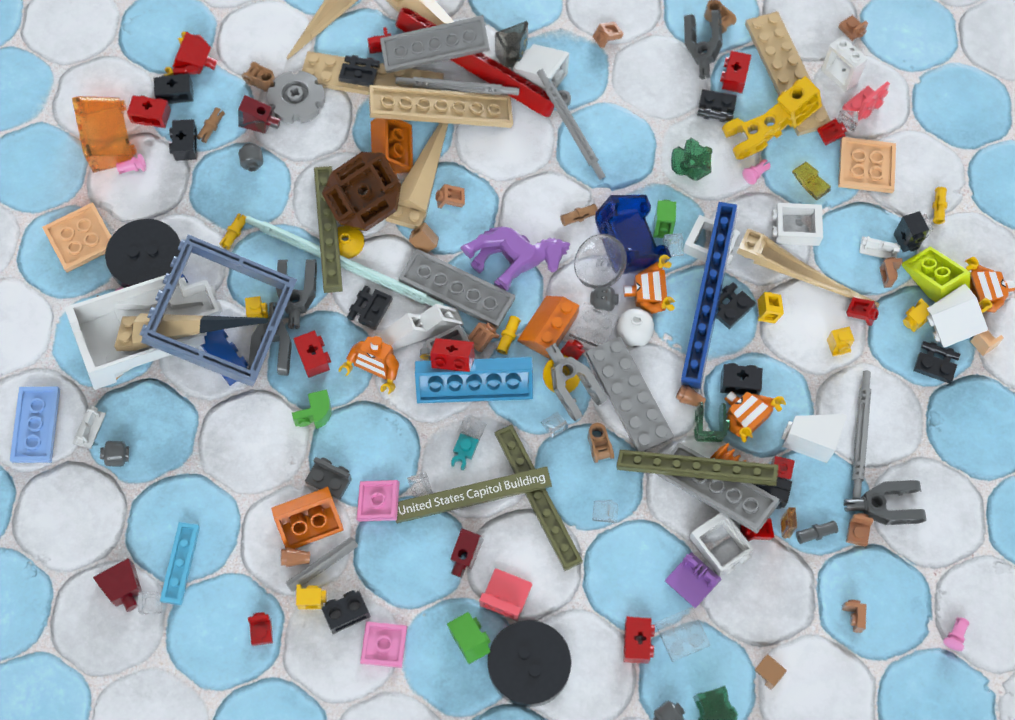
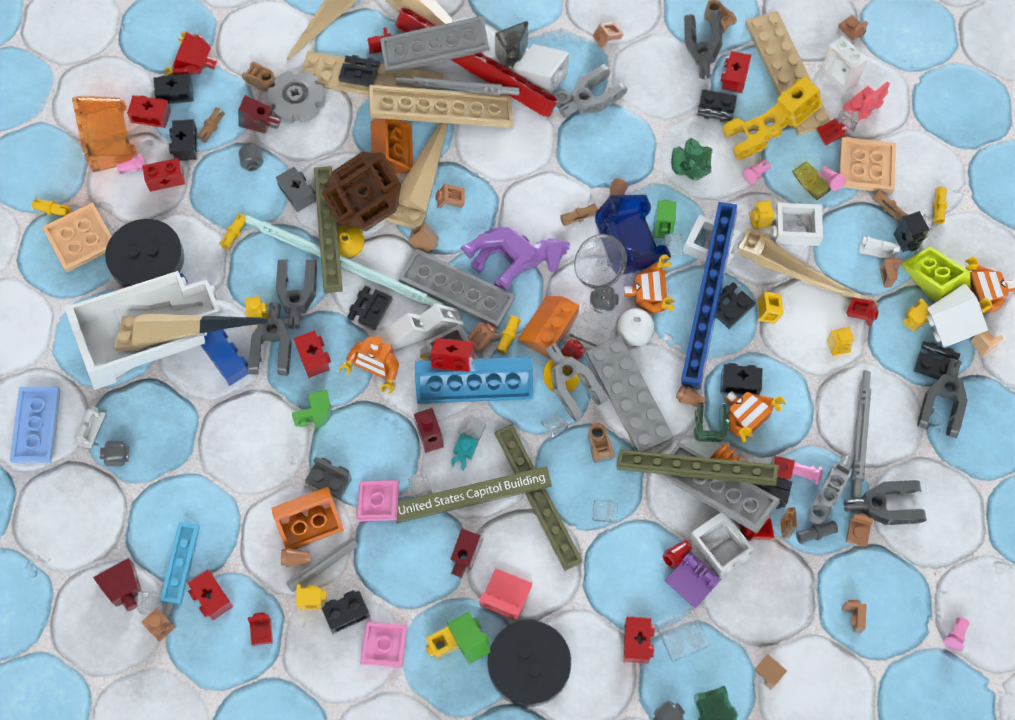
(51, 207): none -> yellow pin
(158, 624): none -> nougat brick
(163, 174): none -> red brick
(205, 584): none -> red brick
(236, 263): sand blue window -> none
(296, 189): none -> dark grey brick
(428, 427): none -> dark red torso
(444, 636): none -> yellow brick
(571, 124): light grey axle -> none
(590, 103): none -> light grey piece
(618, 187): none -> nougat cone
(674, 555): none -> red cone
(761, 215): none -> yellow brick
(808, 472): none -> bright pink pin
(814, 435): white slope -> none
(831, 489): none -> light grey piece
(833, 179): none -> bright pink pin
(880, 197): none -> medium nougat pin
(958, 395): none -> dark grey piece

